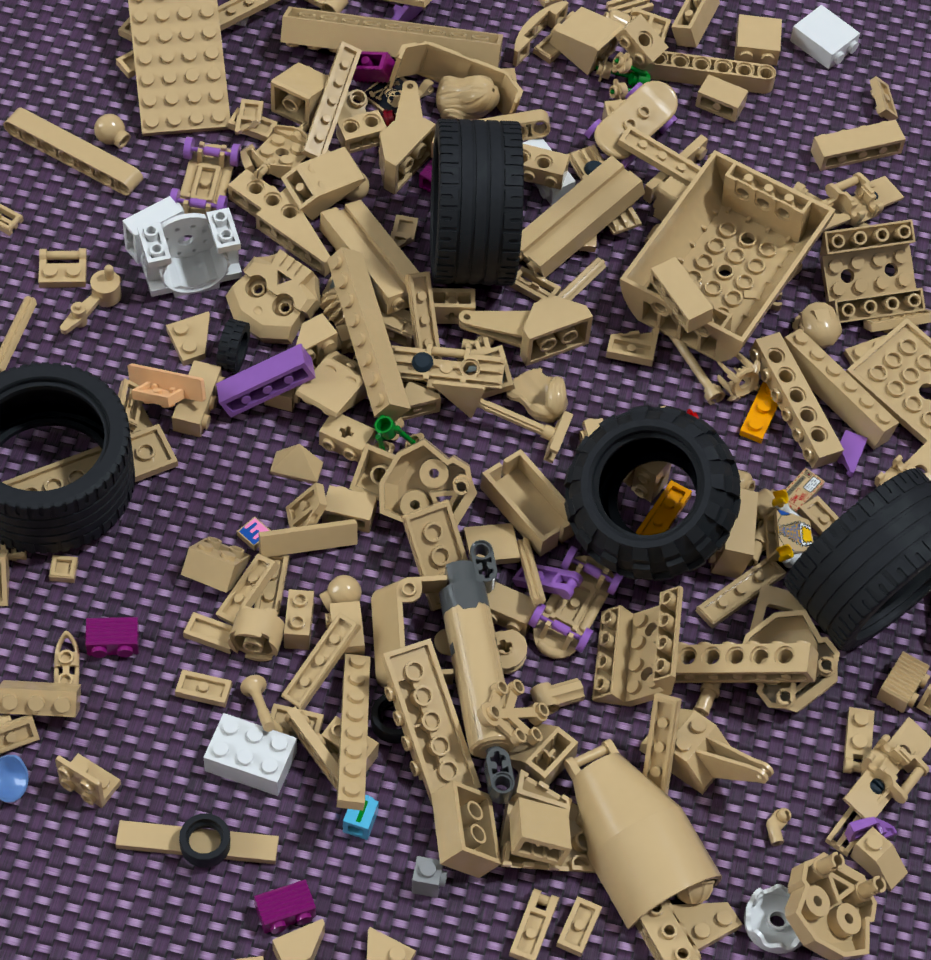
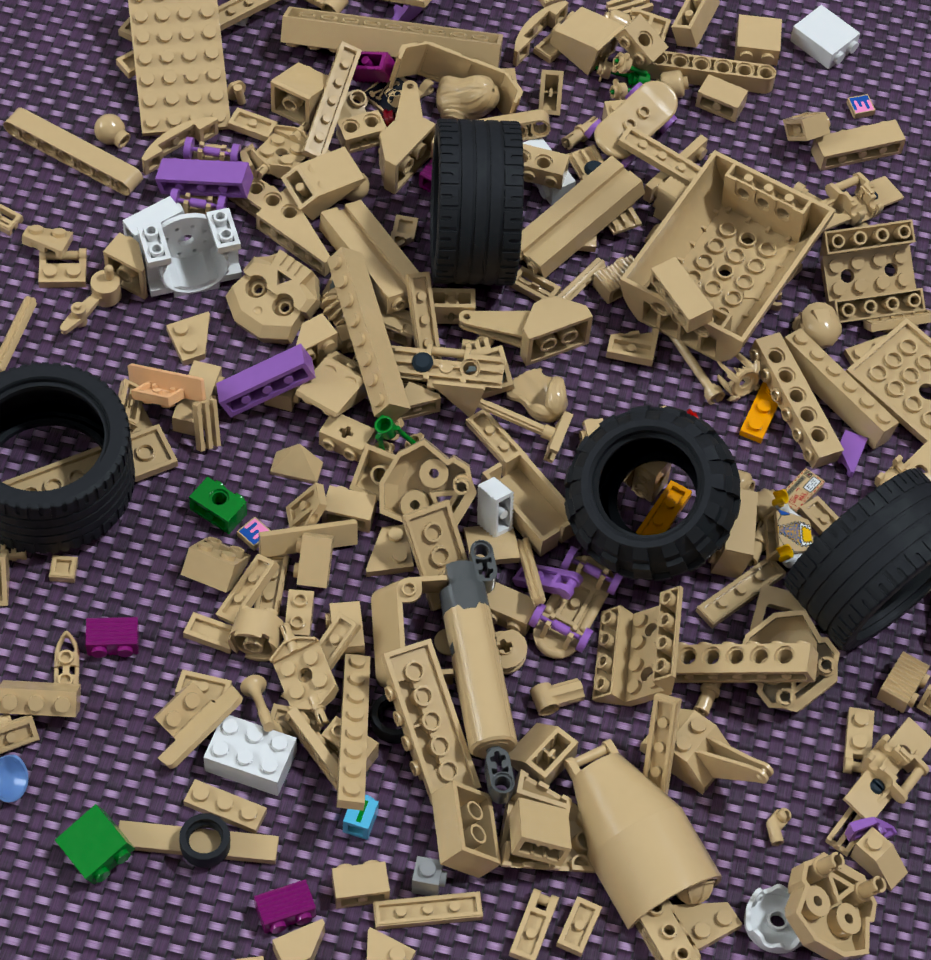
(45, 238): none -> tan wing
(87, 779): tan bracket -> none
(95, 845): none -> green brick
(127, 262): none -> tan slope
(191, 718): none -> tan plate
(200, 129): none -> tan slope
(205, 177): none -> medium lavender brick
(209, 423): none -> tan tile
(223, 516): none -> green brick
(225, 805): none -> tan plate
(233, 345): black tyre -> none
(236, 91): none -> tan plate
(249, 115): tan slope -> none
(291, 661): none -> tan plate
(314, 559): none -> tan brick
(341, 589): tan piece -> none
(360, 884): none -> tan brick
(390, 553): none -> tan wing
(427, 910): none -> tan tile
(491, 716): tan plant -> none
(492, 435): none -> tan tile
(495, 507): none -> white brick
(551, 91): none -> tan slope
(578, 134): none -> tan pin
(607, 279): none -> tan brick
(676, 81): none -> tan head
(807, 126): none -> tan brick
(860, 106): none -> tile
(883, 98): tan plate -> none

